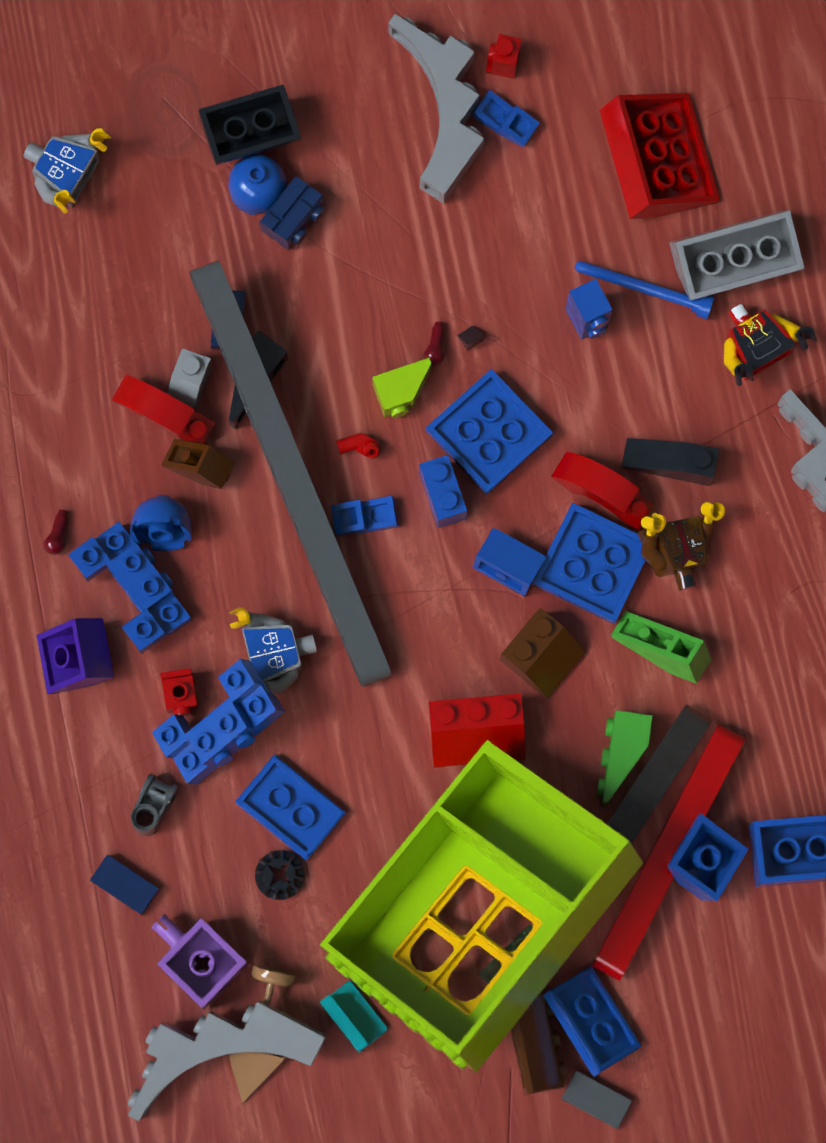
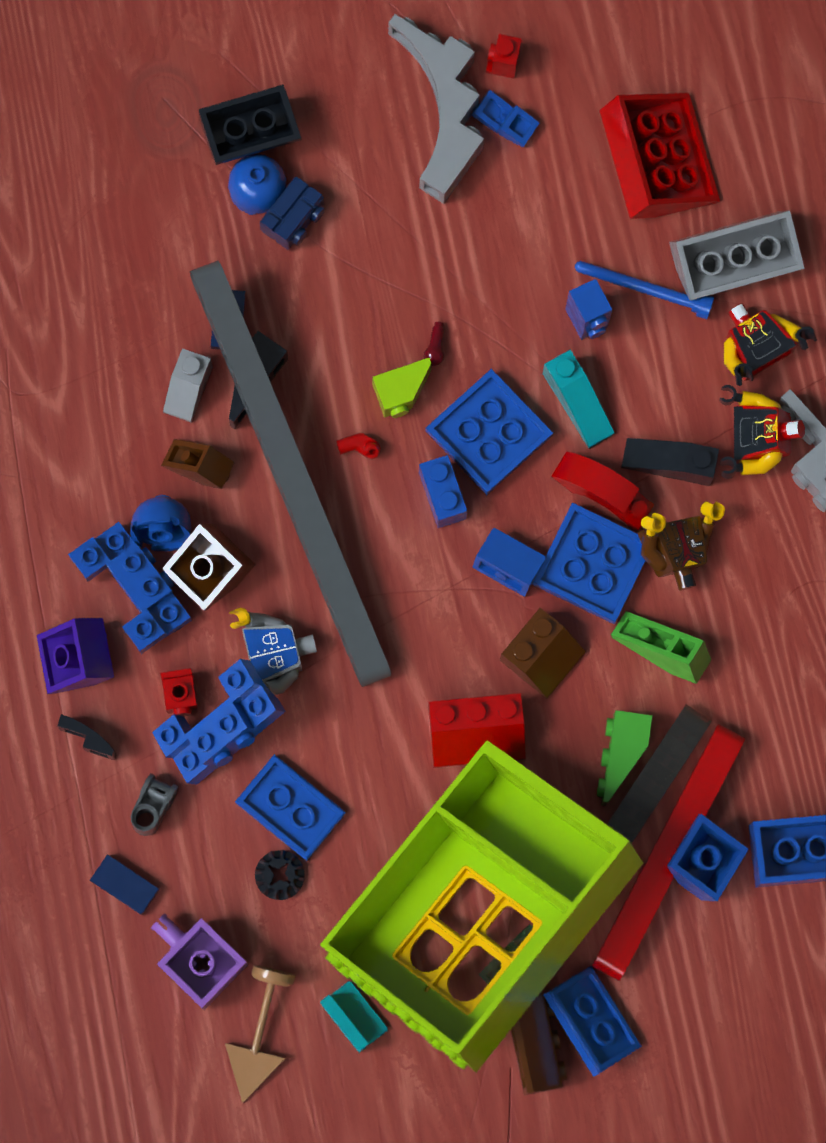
(54, 542): dark red piece -> none
(65, 166): torso -> none
(93, 741): none -> black slope
(162, 410): red arch -> none
(176, 1051): light grey arch -> none
(208, 565): none -> reddish brown slope
(365, 516): blue slope -> none
(470, 337): black piece -> none
(578, 398): none -> teal slope
(596, 1099): dark grey tile -> none
(760, 433): none -> torso

